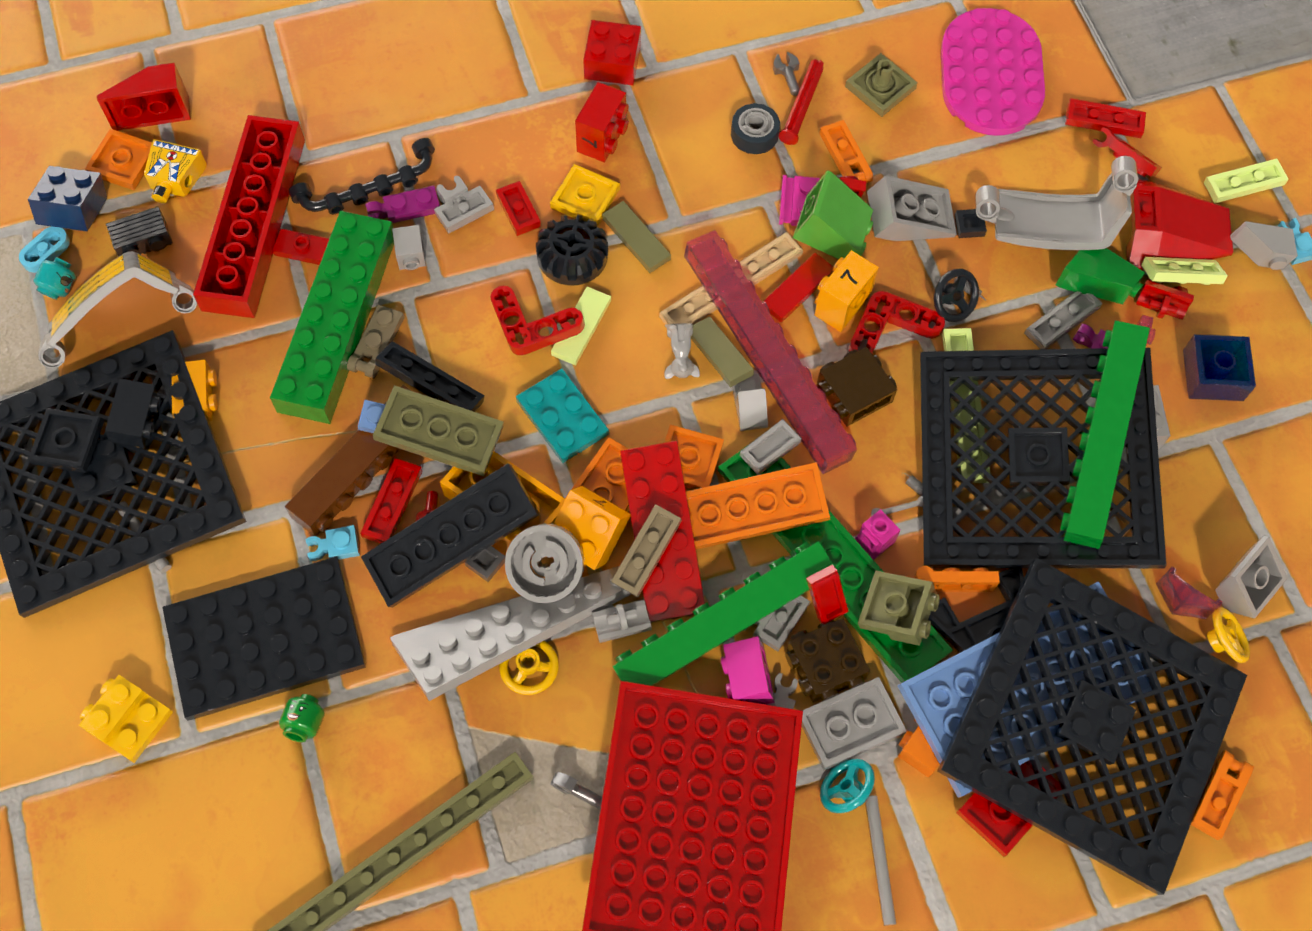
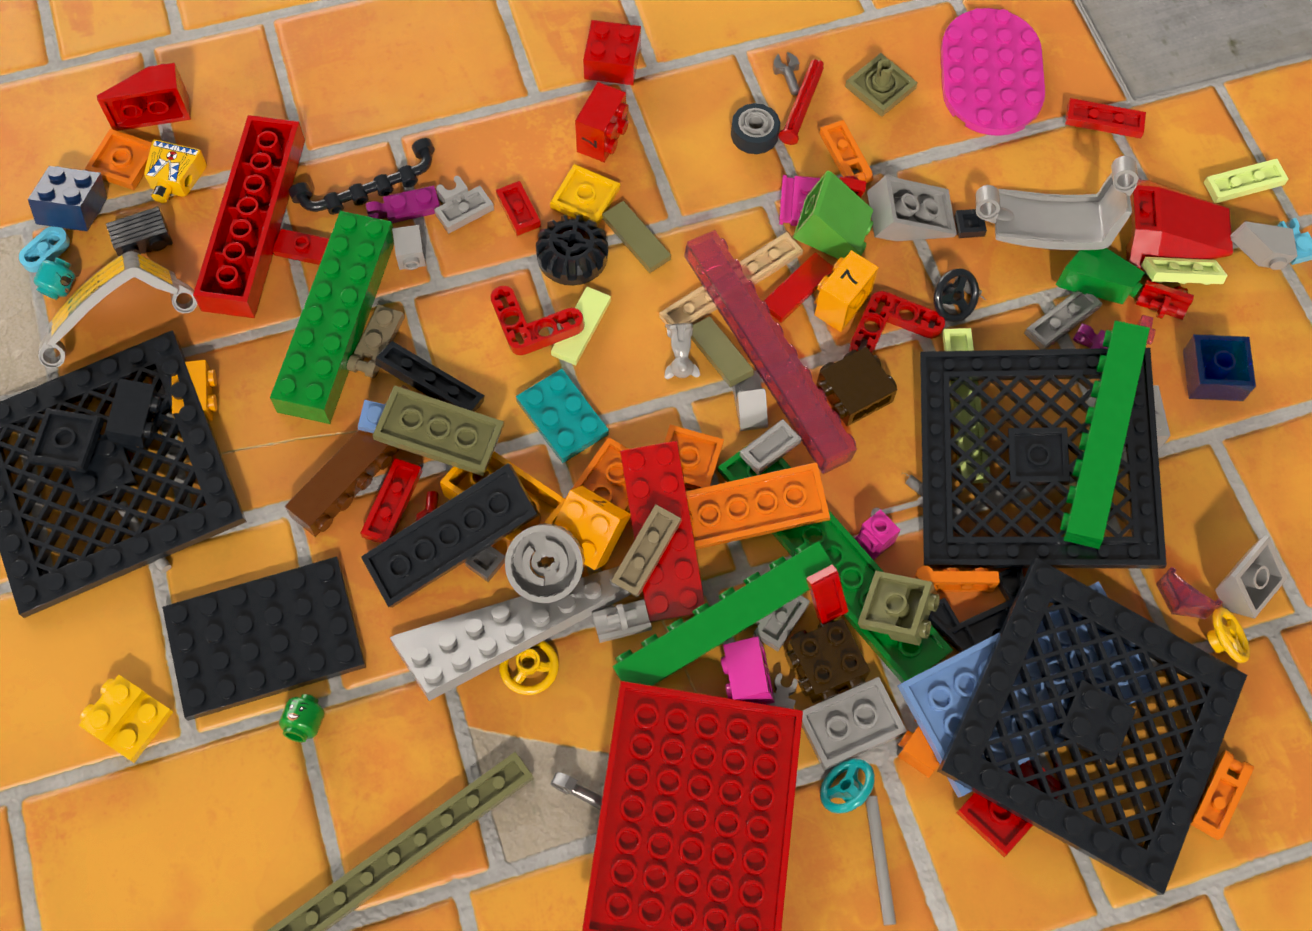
(338, 542): medium azure plate -> none
(1121, 148): red plate -> none

